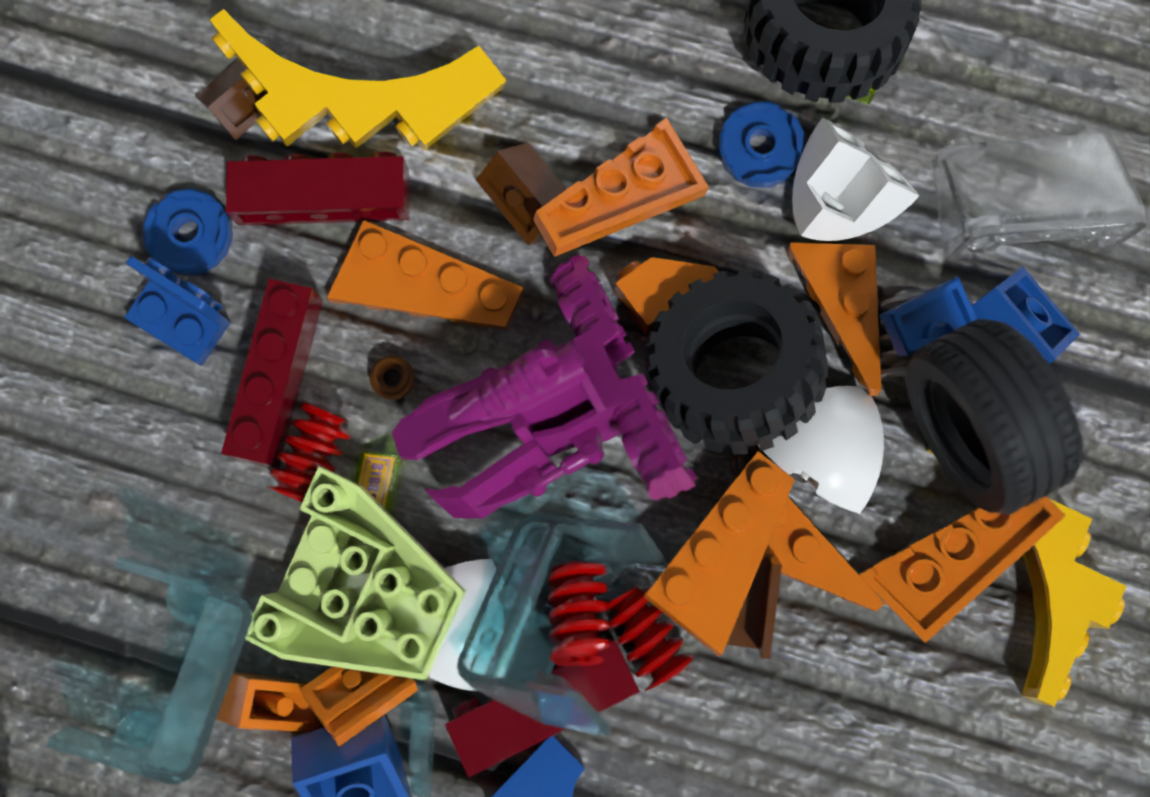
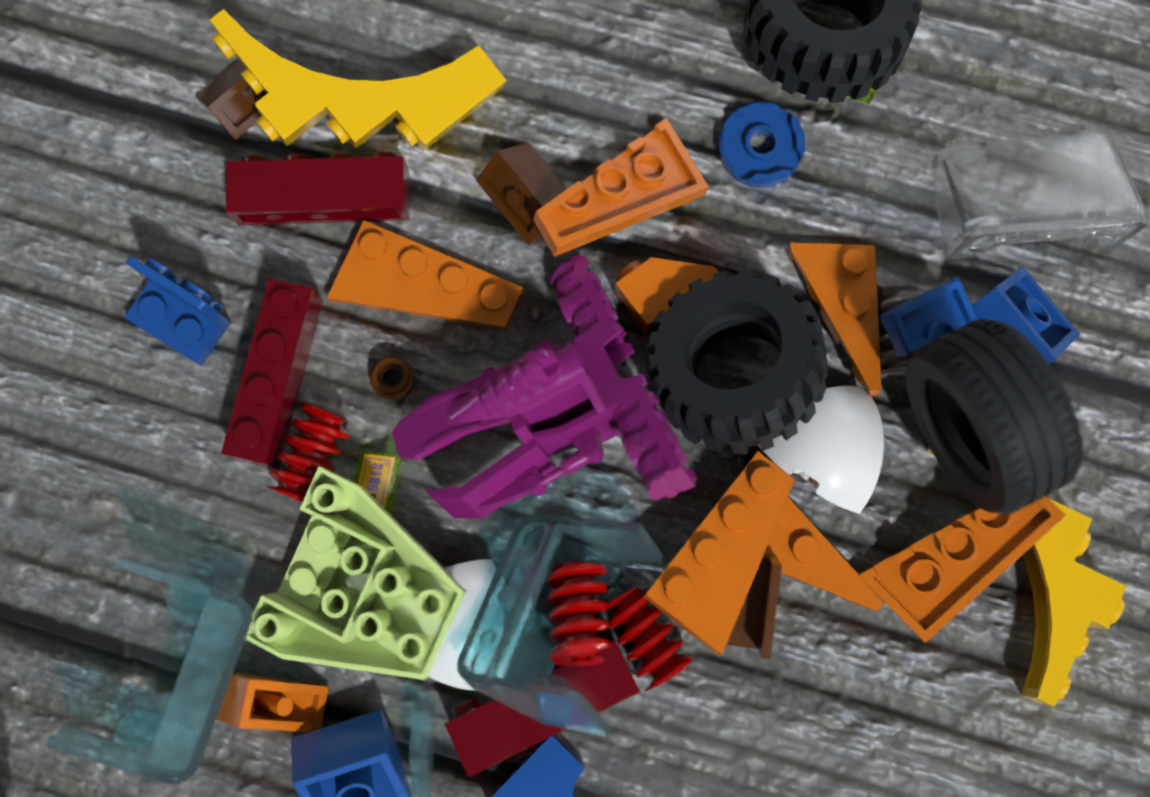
(202, 252): blue tile -> none
(354, 699): orange plate -> none
(845, 188): white brick -> none

